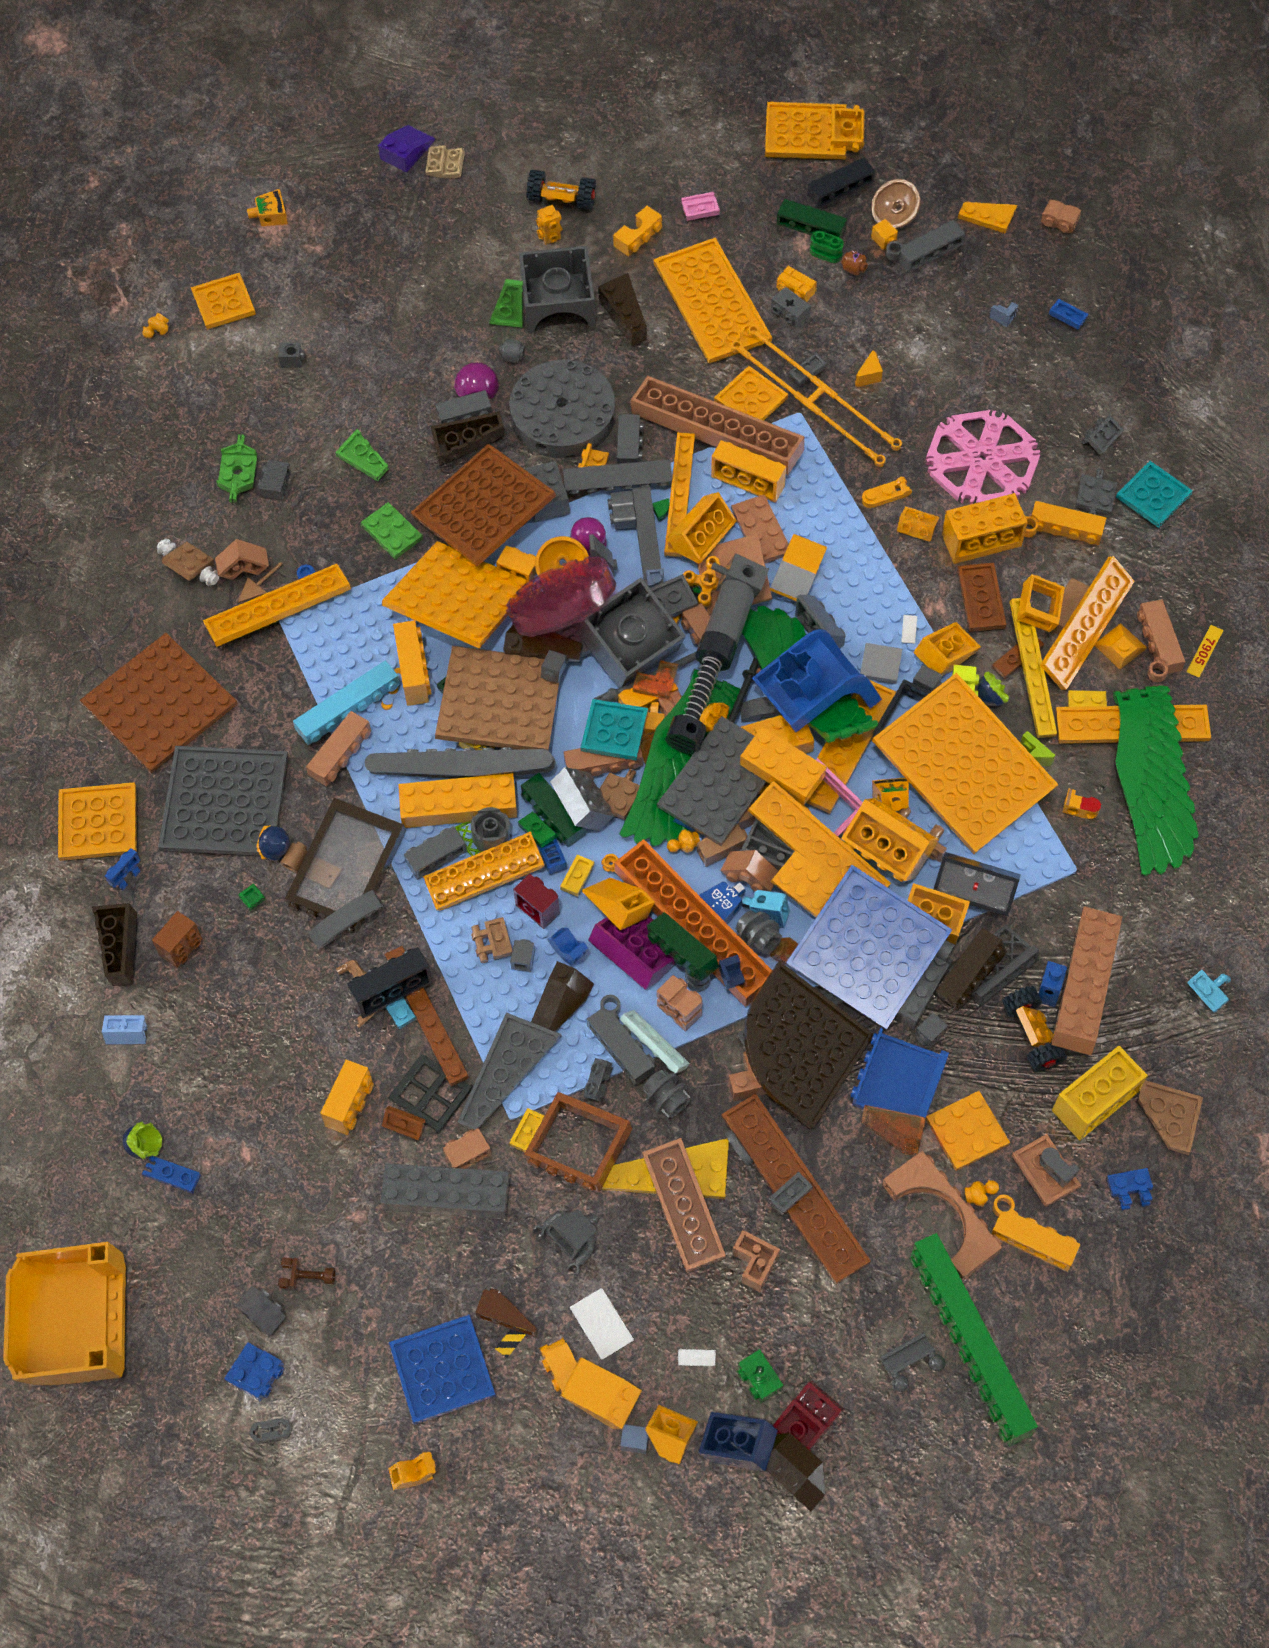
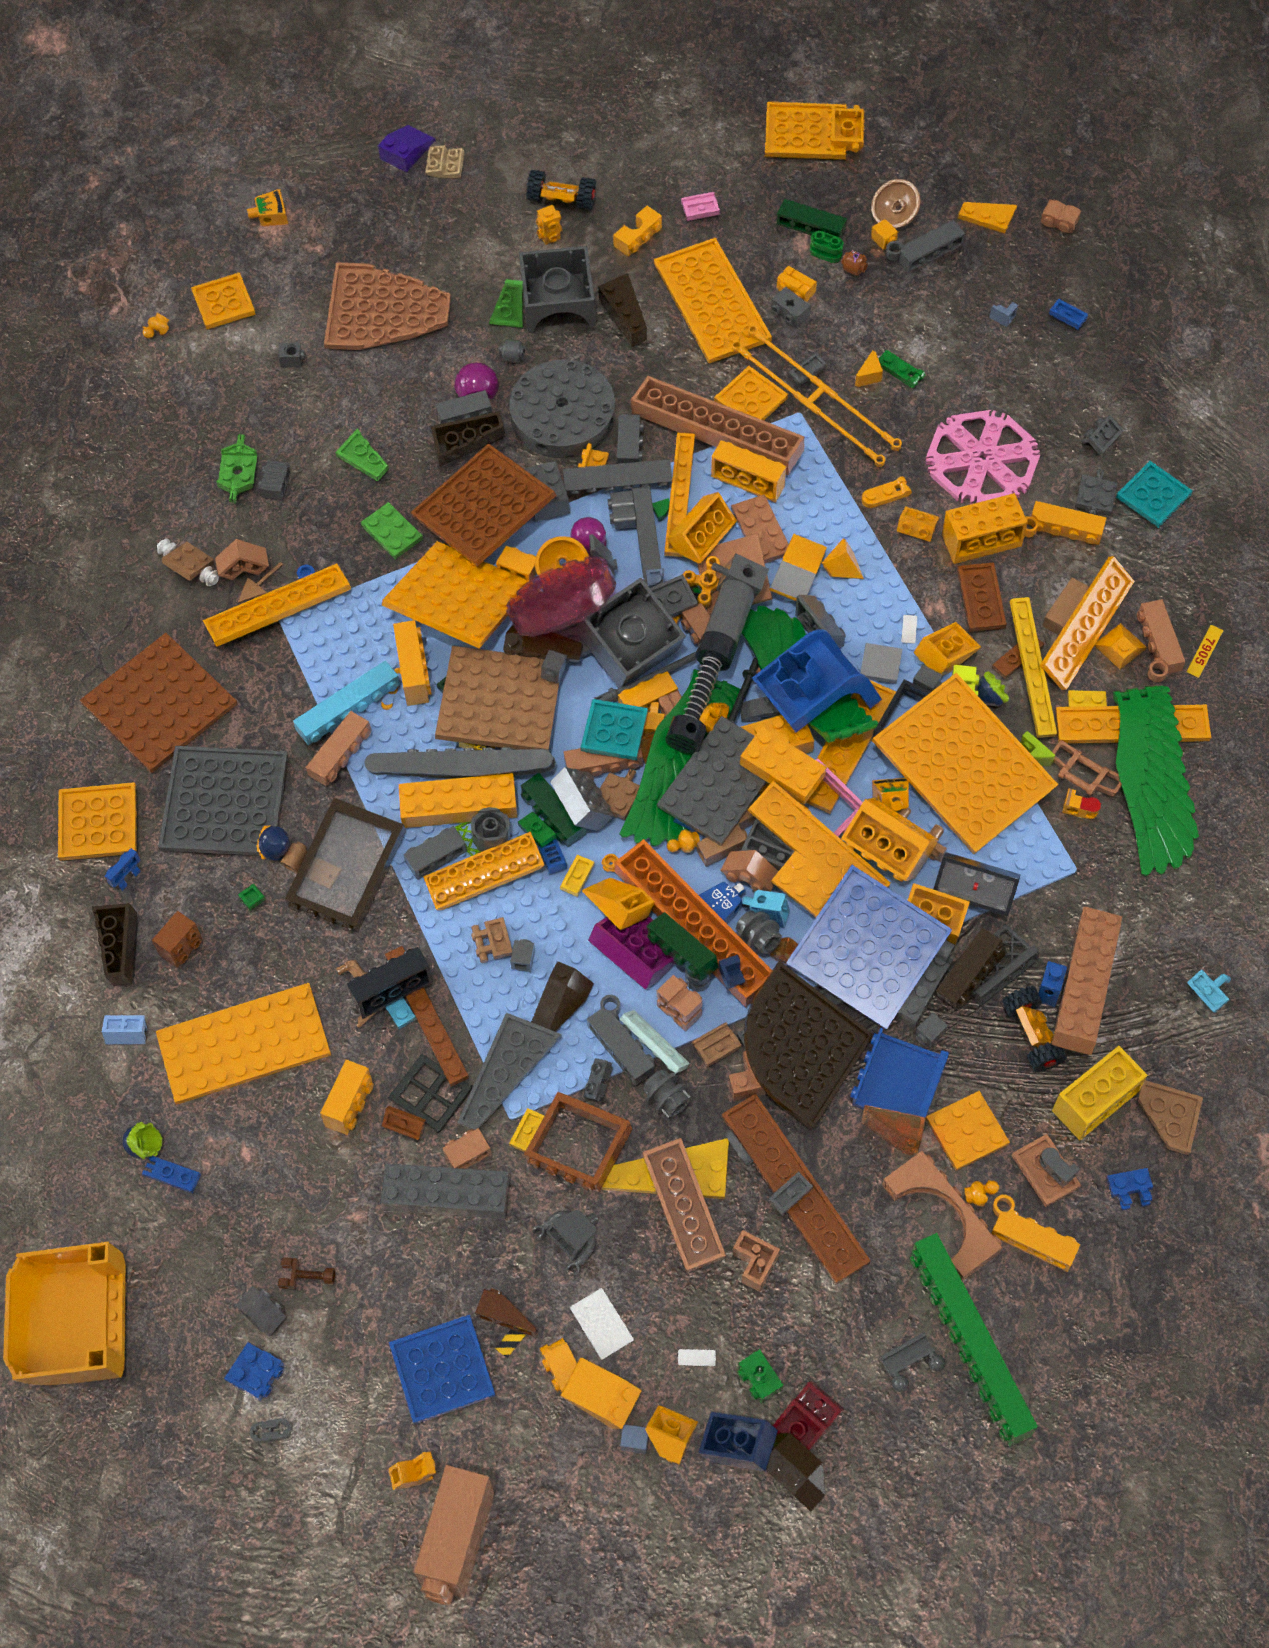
(242, 1043): none -> light orange plate
(344, 918): dark grey slope -> none
(381, 308): none -> nougat wing
(453, 1534): none -> nougat brick
(537, 900): dark red brick -> none
(567, 946): blue brick -> none
(658, 685): clear orange plate -> none
(716, 1044): none -> medium nougat plate
(841, 182): black brick -> none
(842, 562): none -> light orange slope
(900, 369): none -> green plate
(1036, 617): light orange window -> none
(1077, 756): none -> nougat bar

